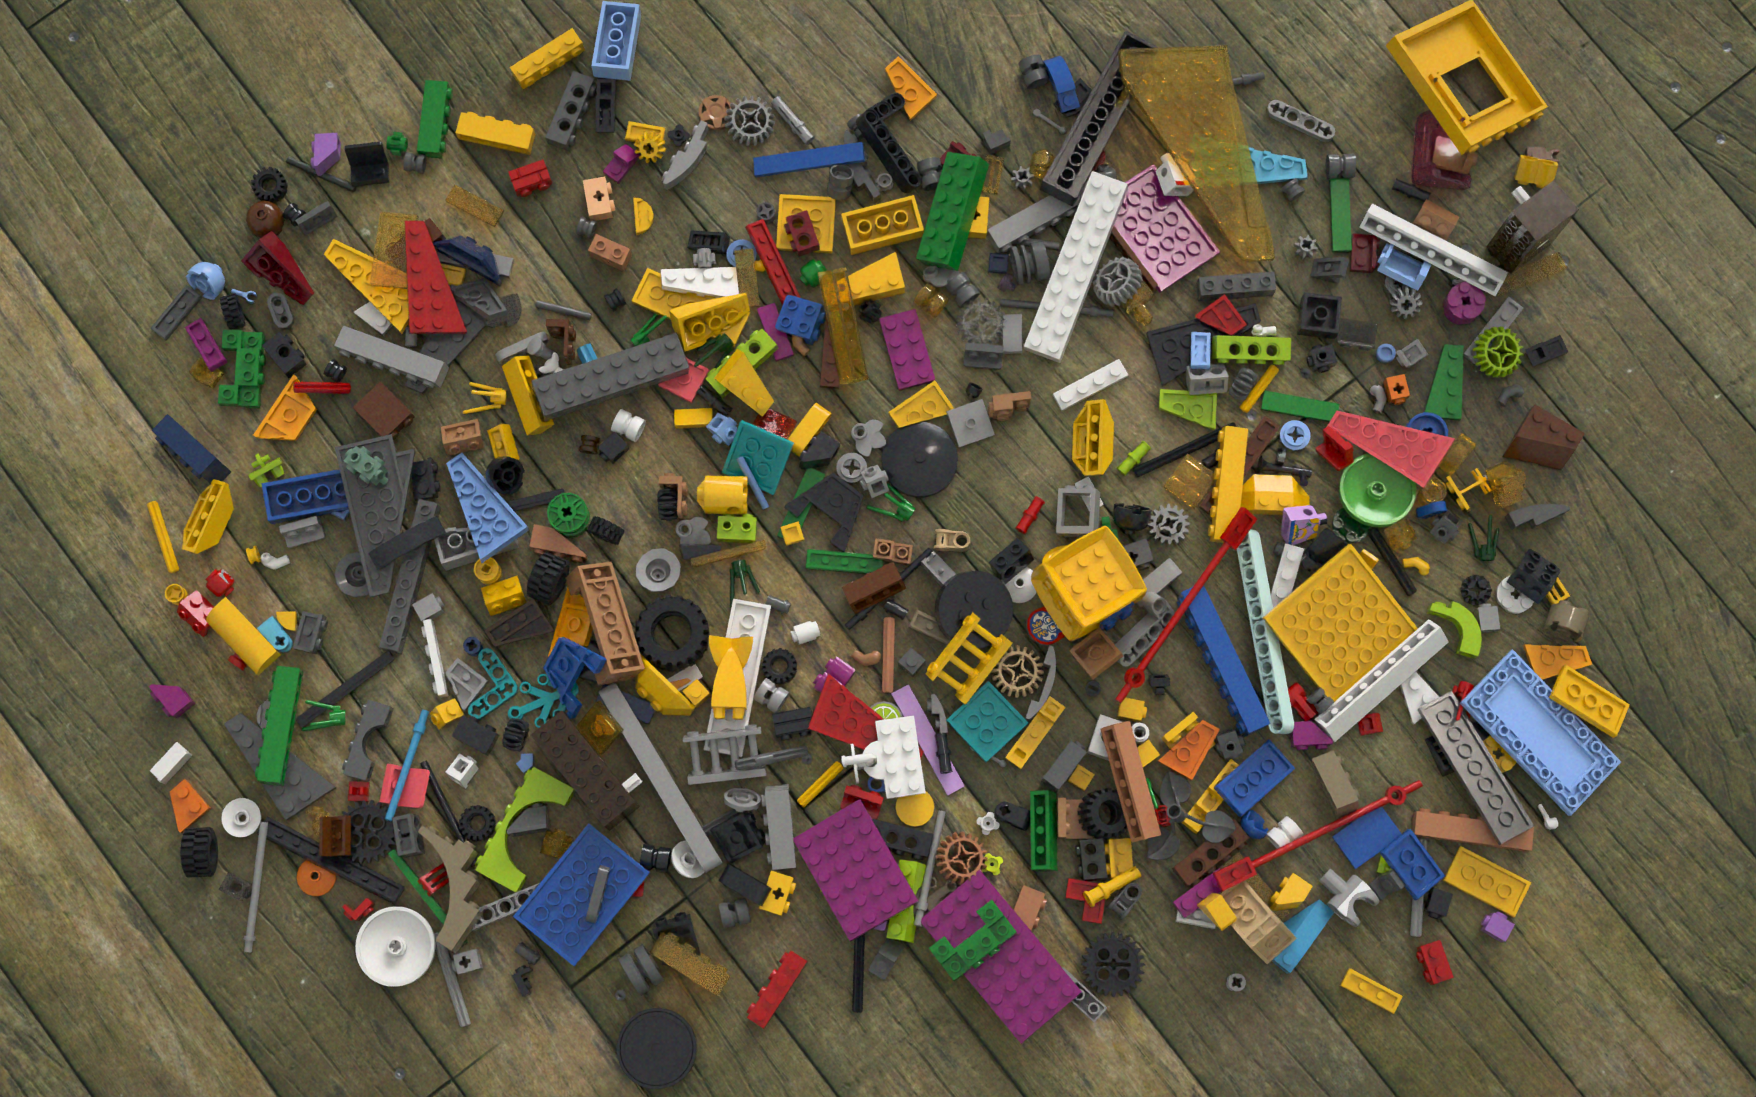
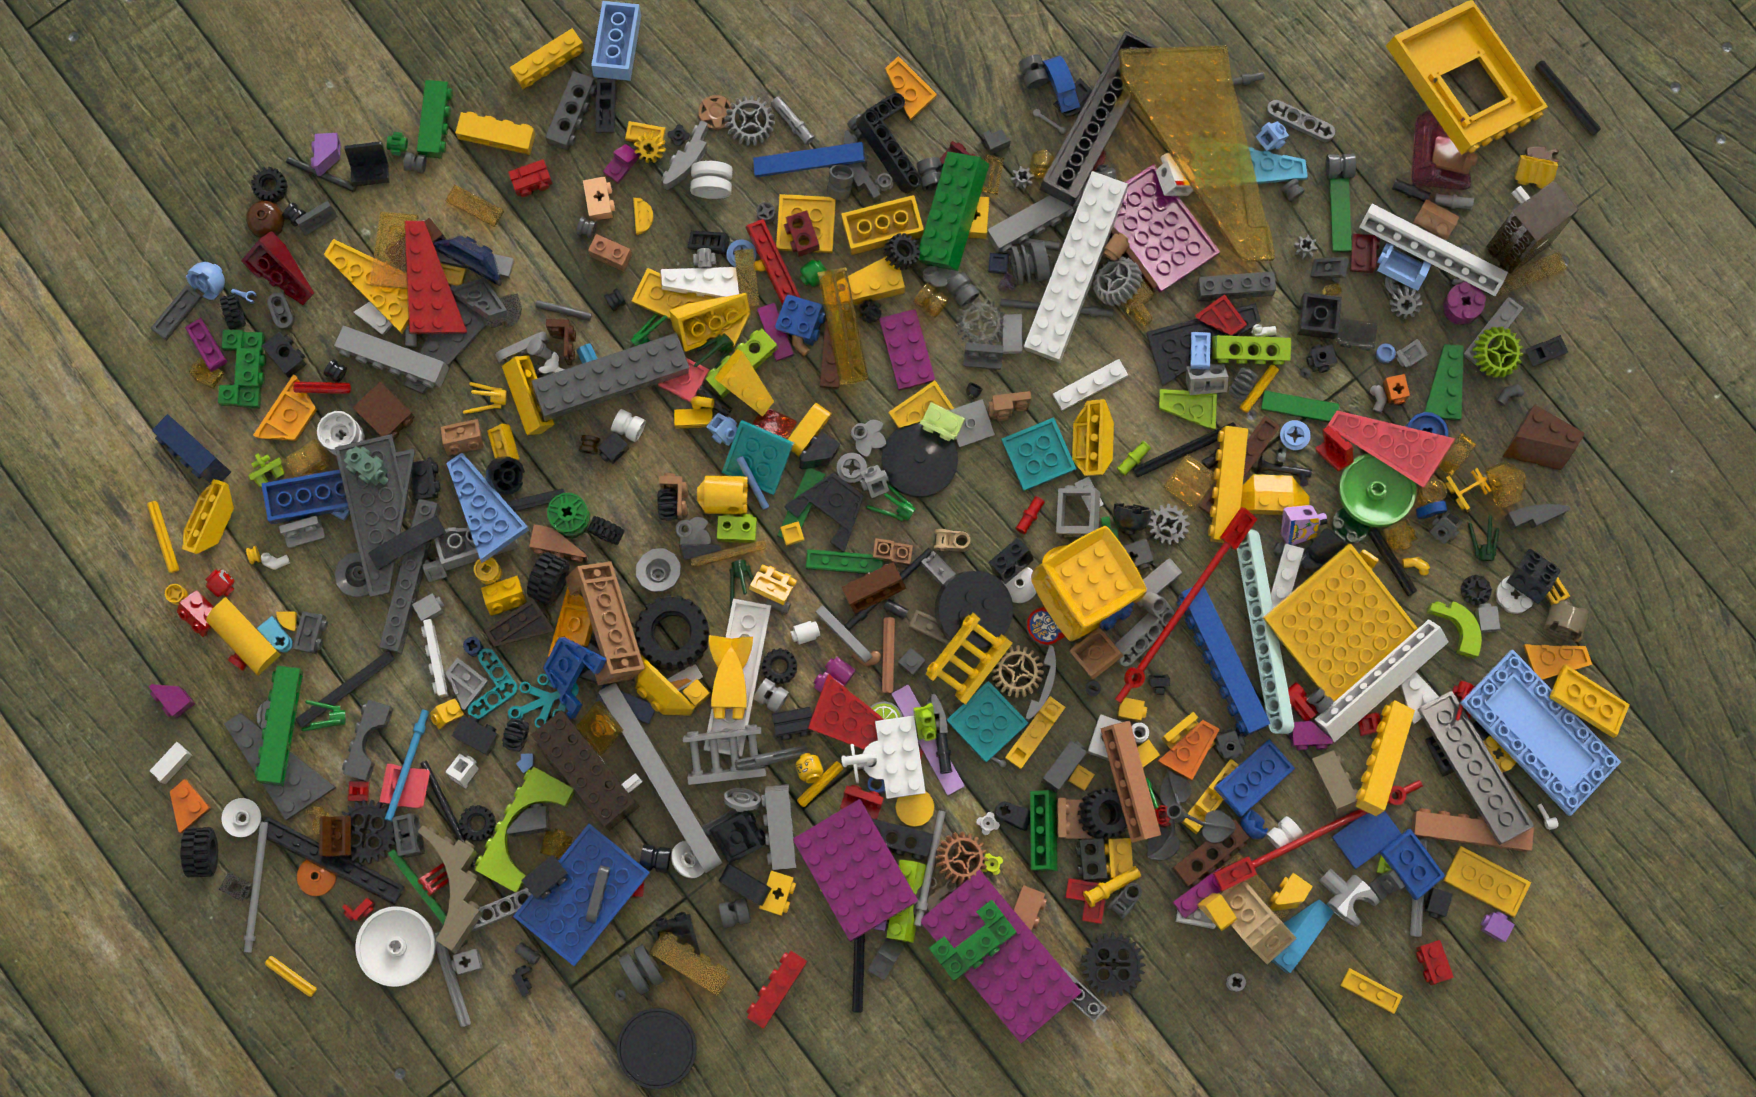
(290, 976): none -> yellow axle
(307, 459): none -> clear yellow brick
(334, 426): none -> white wheel
(434, 570): none -> light grey tile
(545, 878): none -> black brick
(698, 402): none -> yellow arm
(711, 179): none -> white wheel
(770, 587): none -> yellow plate
(809, 768): none -> yellow head
(843, 634): none -> light grey beam
(908, 246): none -> black tyre
(925, 722): none -> lime hips
(942, 421): none -> yellowish green bracket
(1038, 454): none -> teal plate
(1116, 247): none -> medium nougat brick
(1272, 136): none -> light blue brick
(1333, 289): none -> clear yellow tile
(1384, 758): none -> yellow brick
(1454, 201): none -> light grey pin
(1568, 98): none -> black axle

